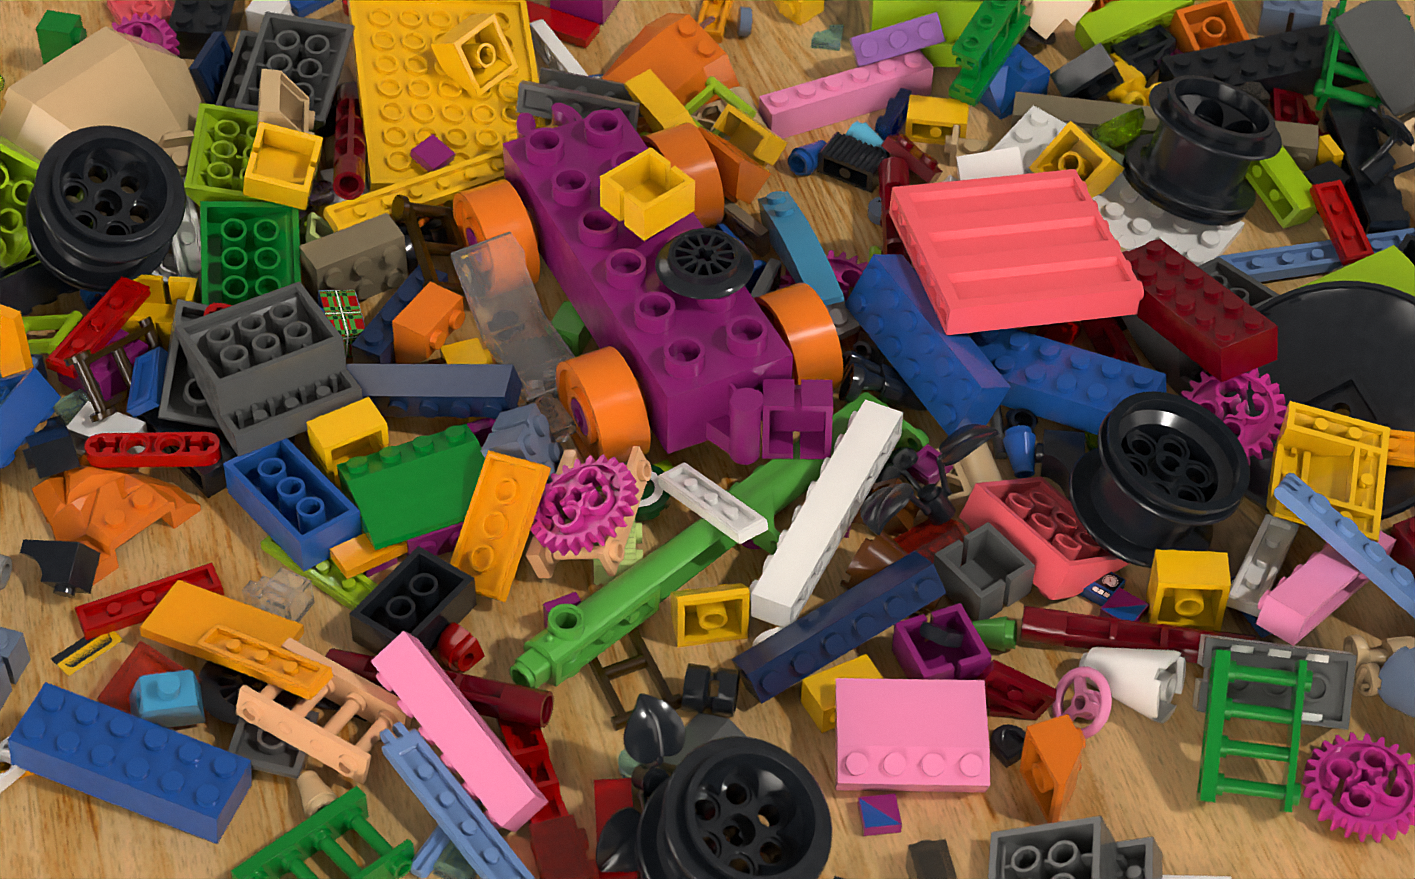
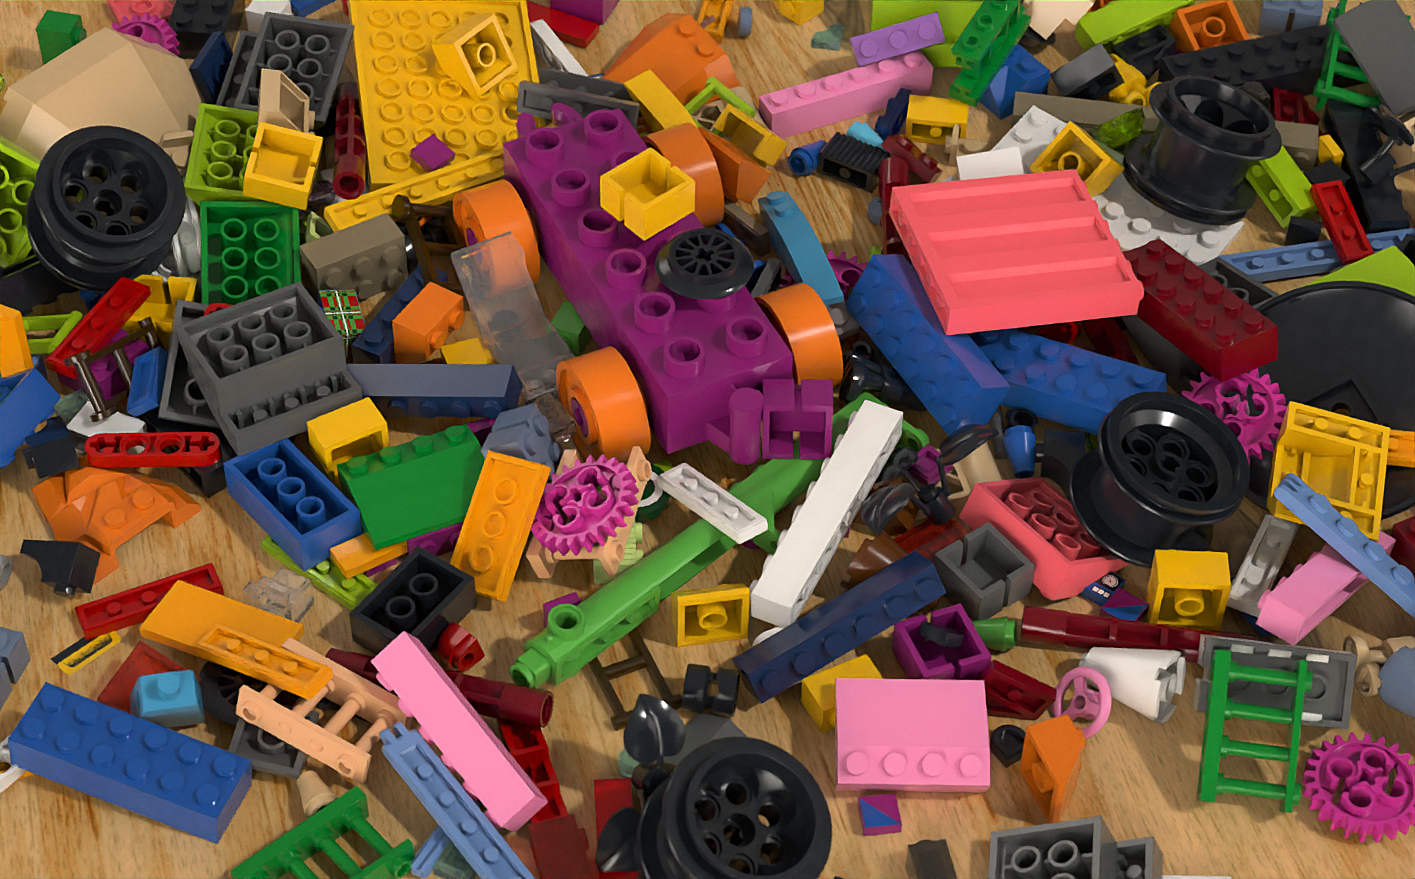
(1302, 231): none -> black tile

